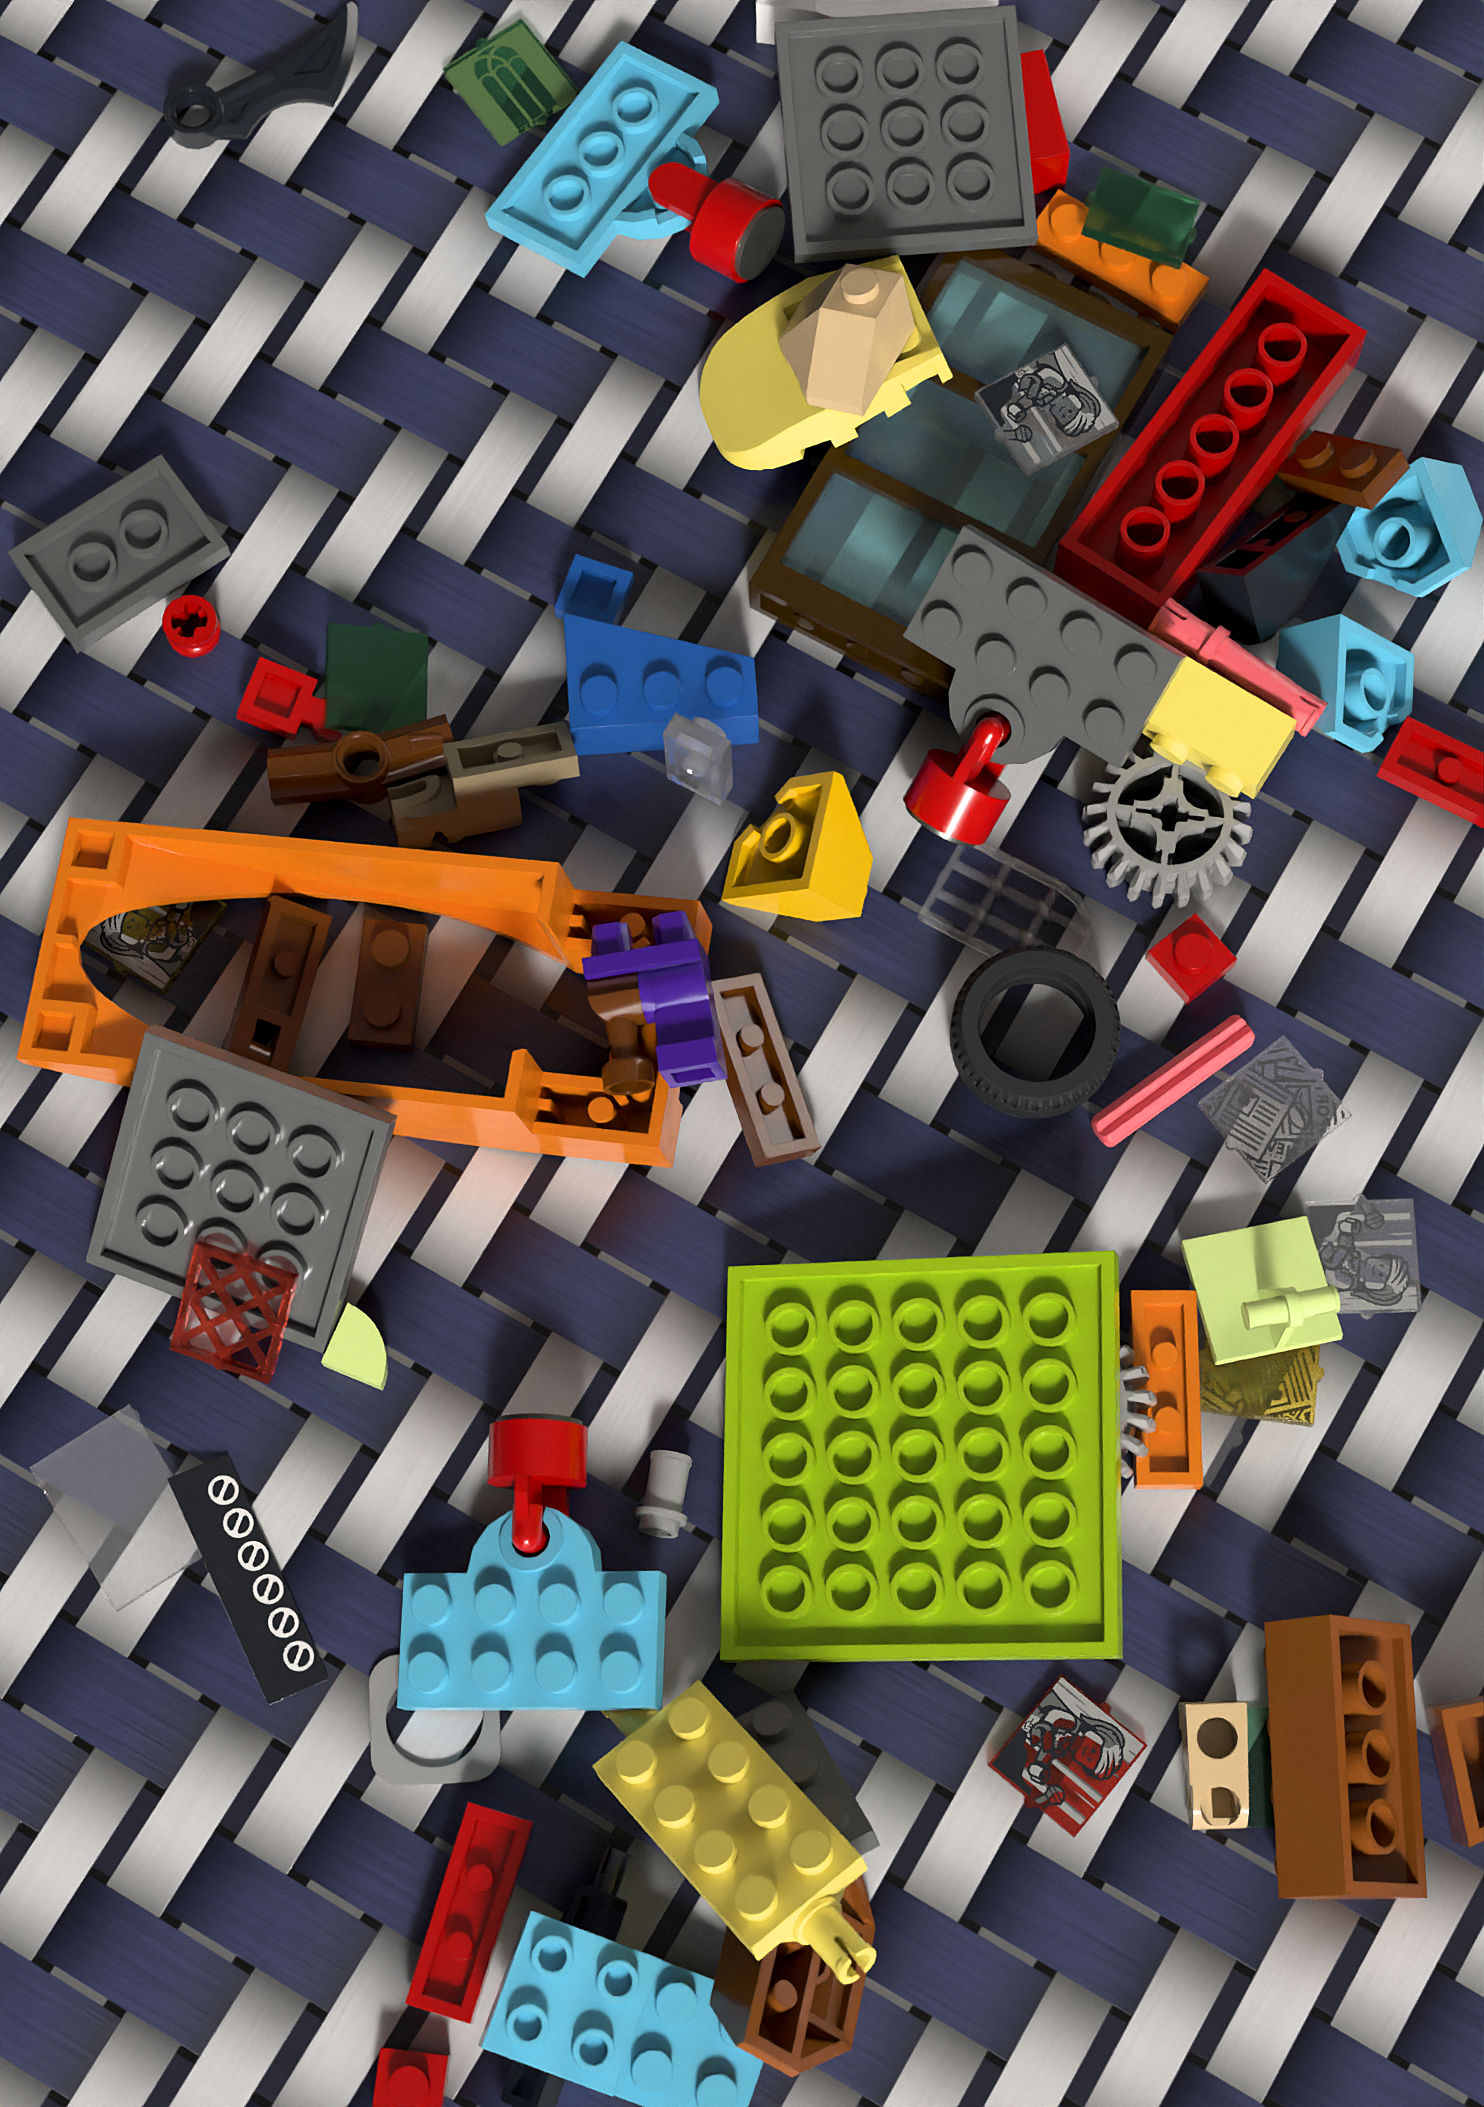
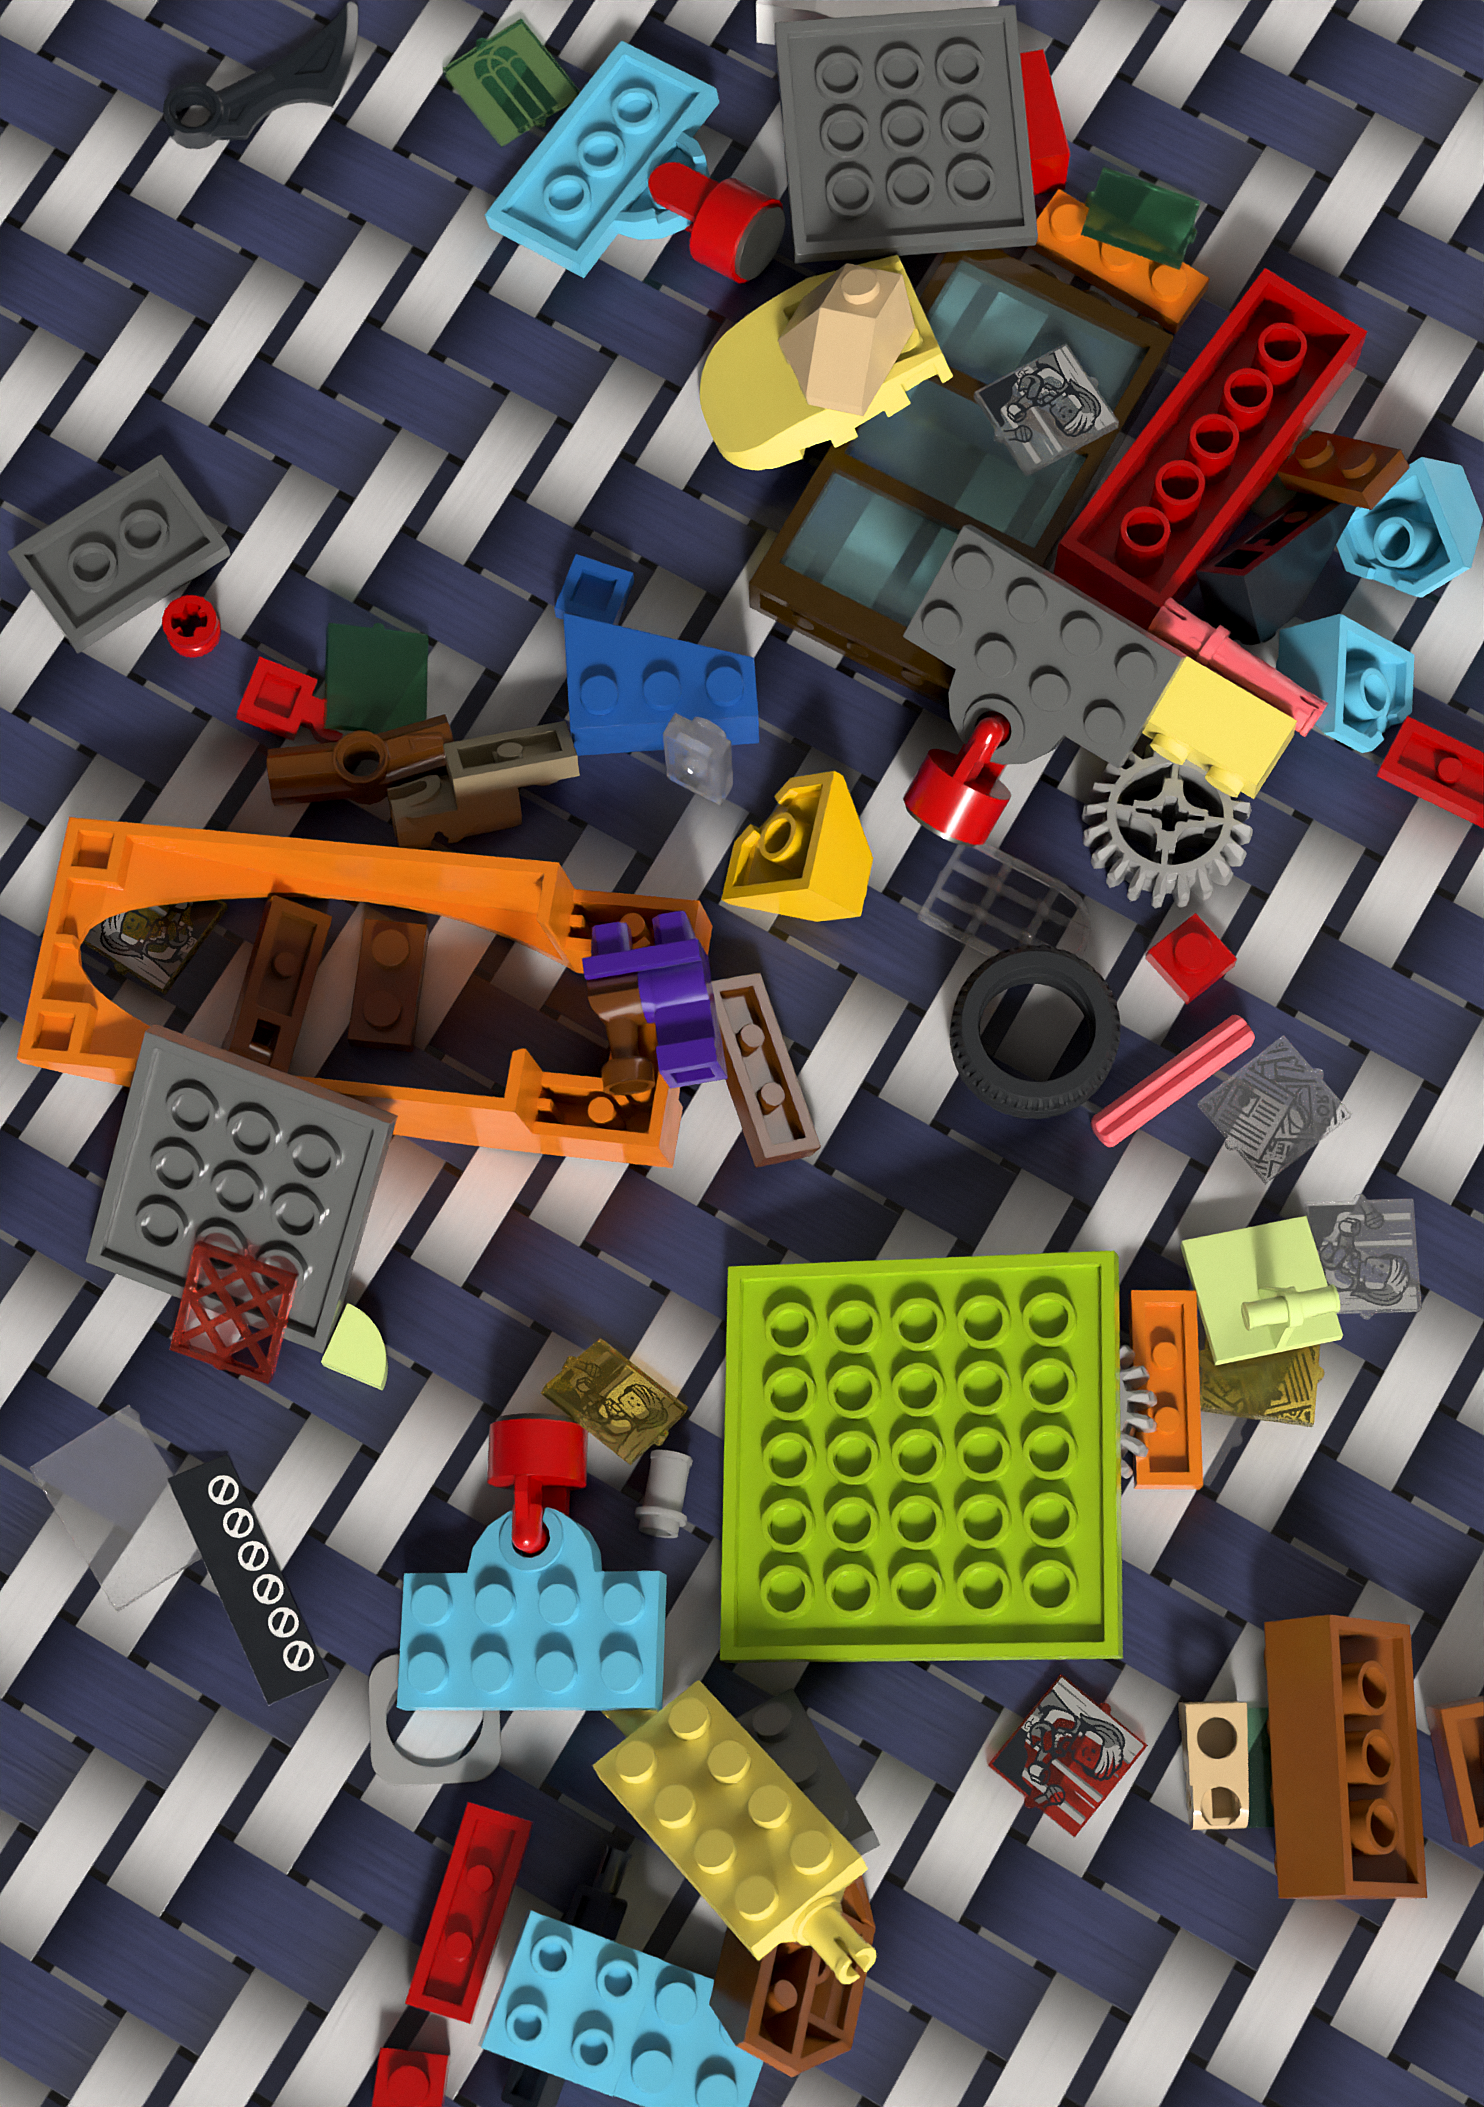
(614, 1400): none -> clear yellow piece

